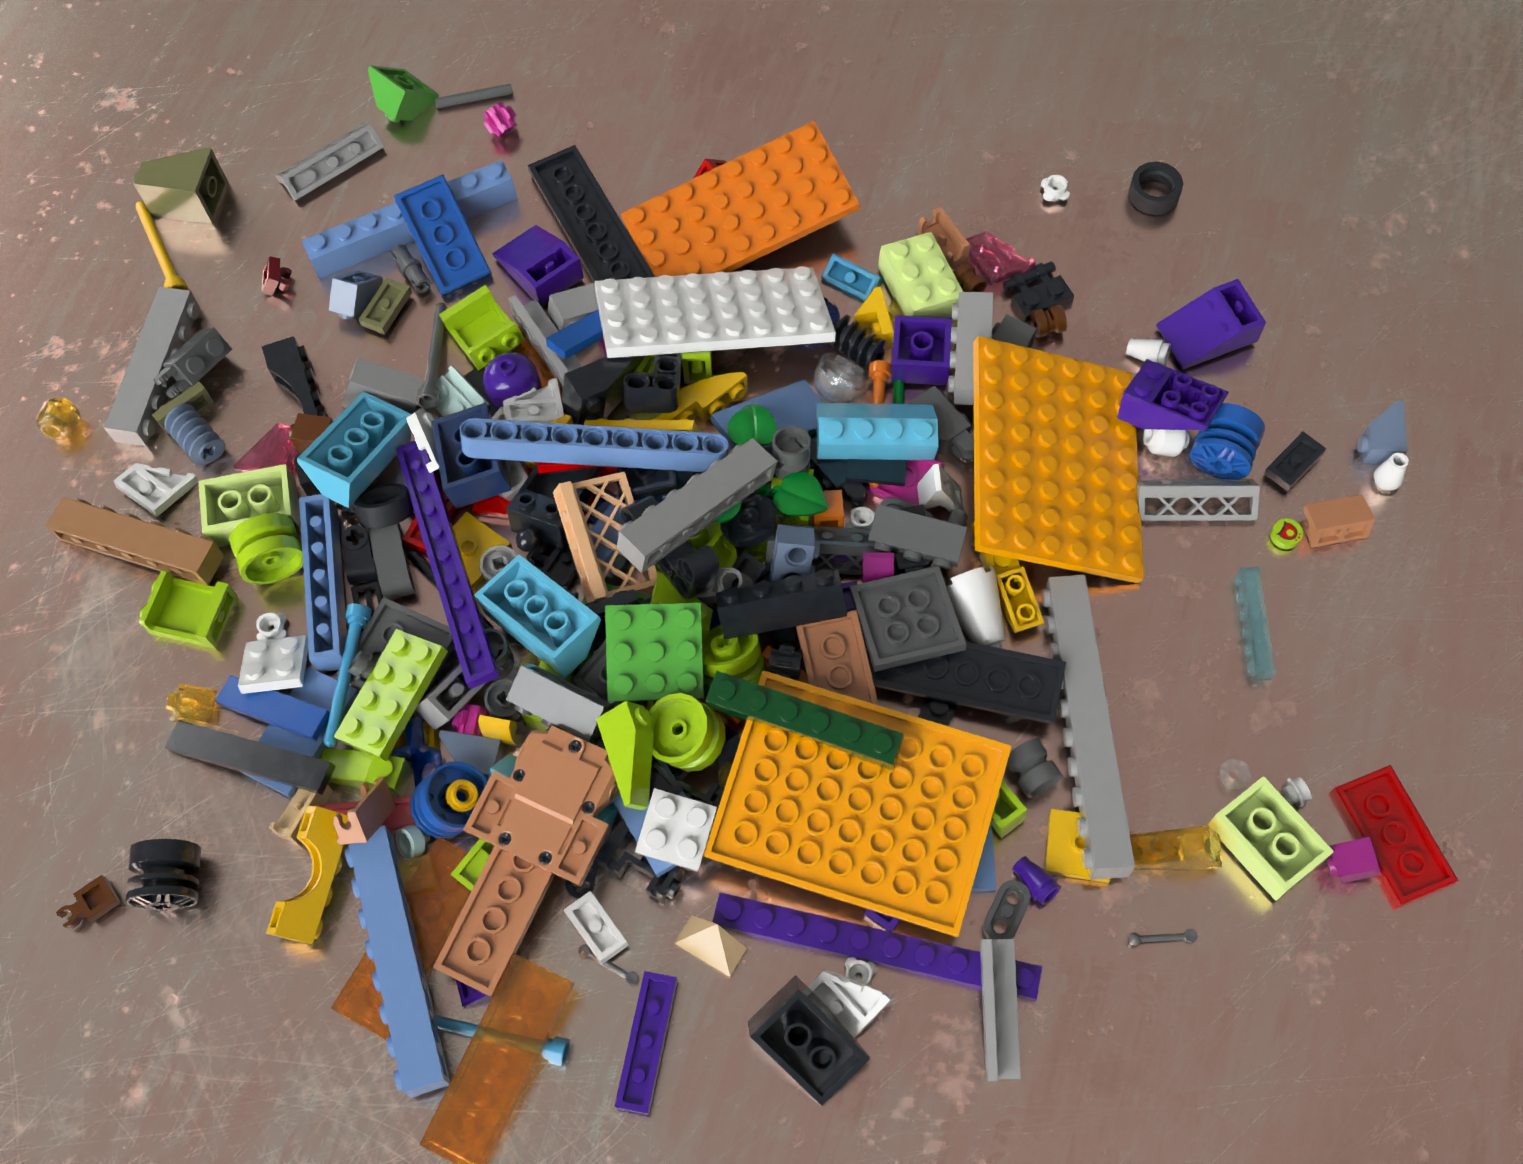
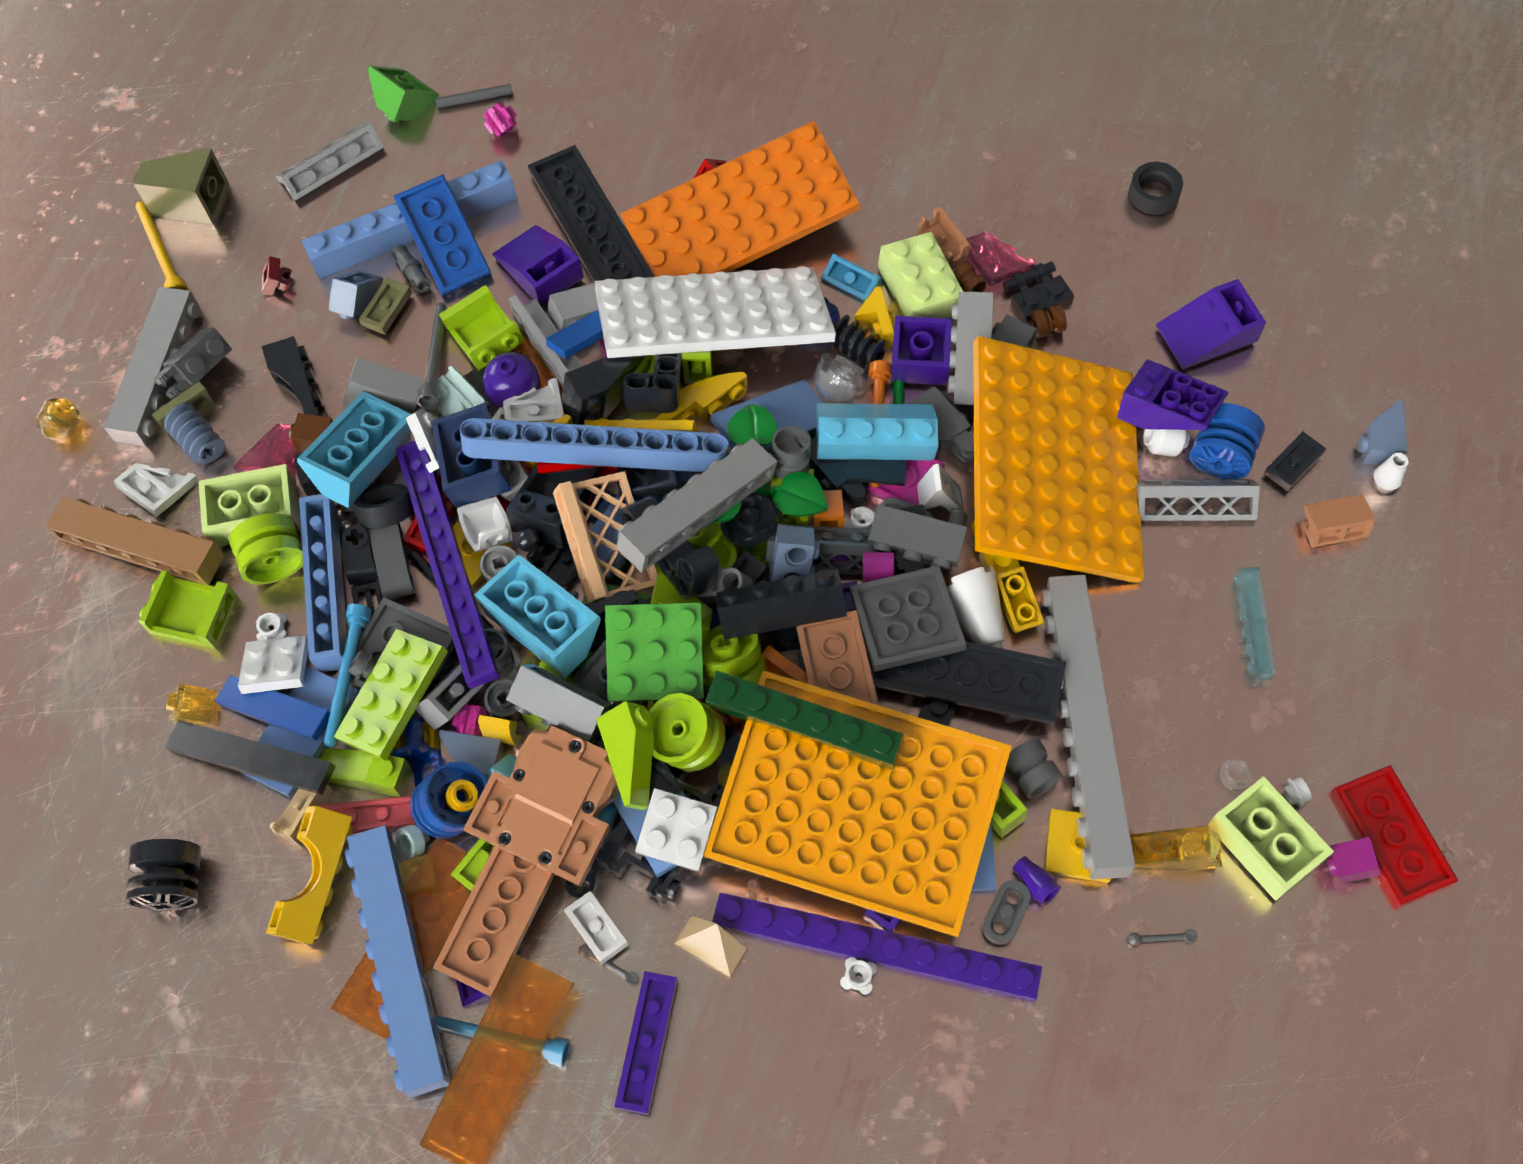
(92, 901): reddish brown plate -> none
(367, 815): nougat hinge -> none
(485, 524): none -> white piece
(785, 662): black gear -> none
(807, 1040): black slope -> none
(850, 1000): white wing -> none
(1000, 1009): light grey fence -> none
(1055, 182): white plate -> none
(1150, 349): white cone -> none
(1286, 533): lime tile -> none

